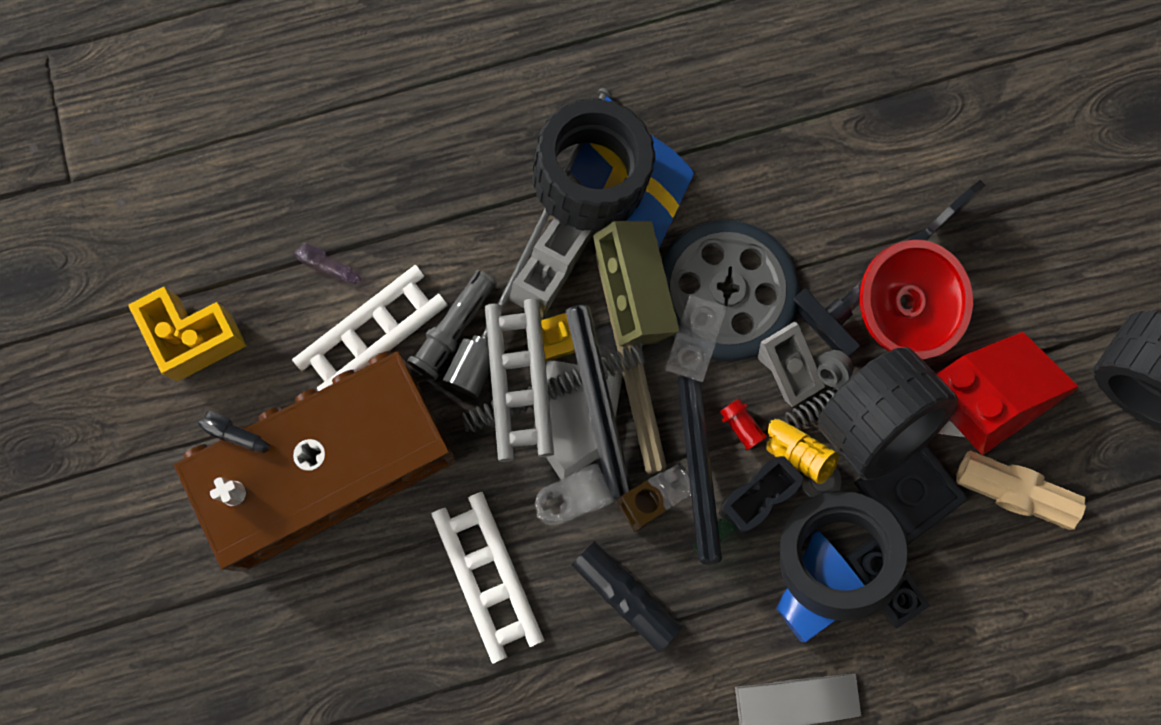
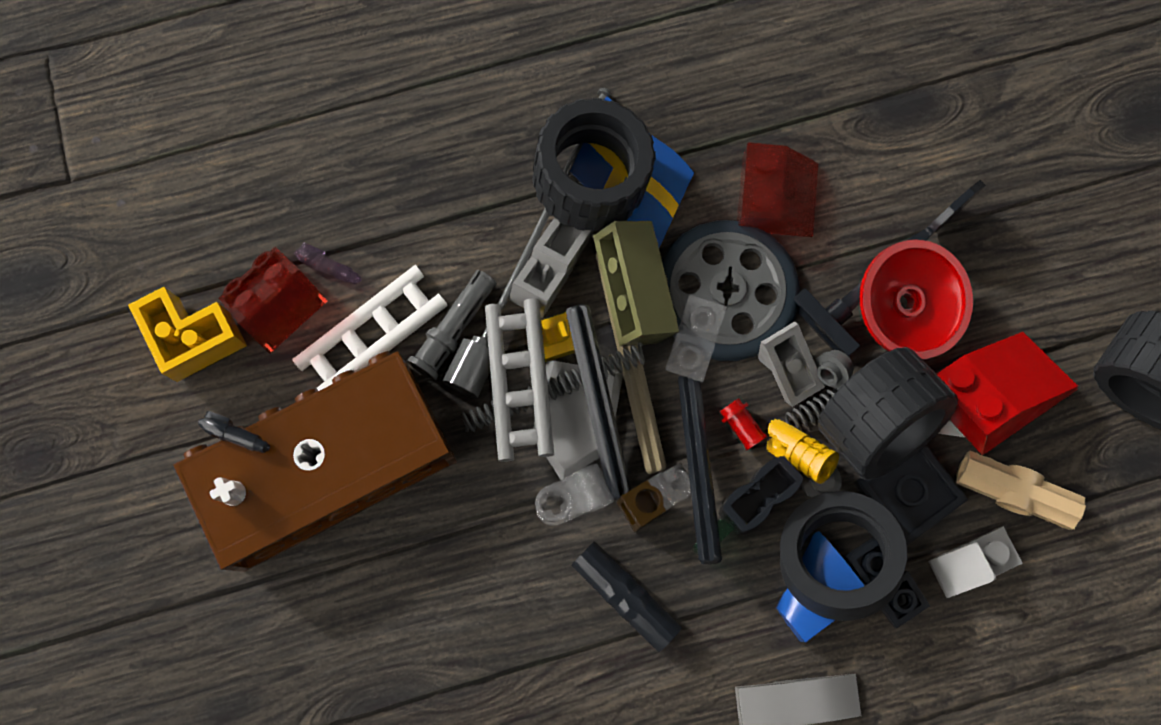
(272, 299): none -> clear red slope
(511, 585): white bar -> none
(777, 190): none -> clear red slope
(975, 562): none -> light grey slope

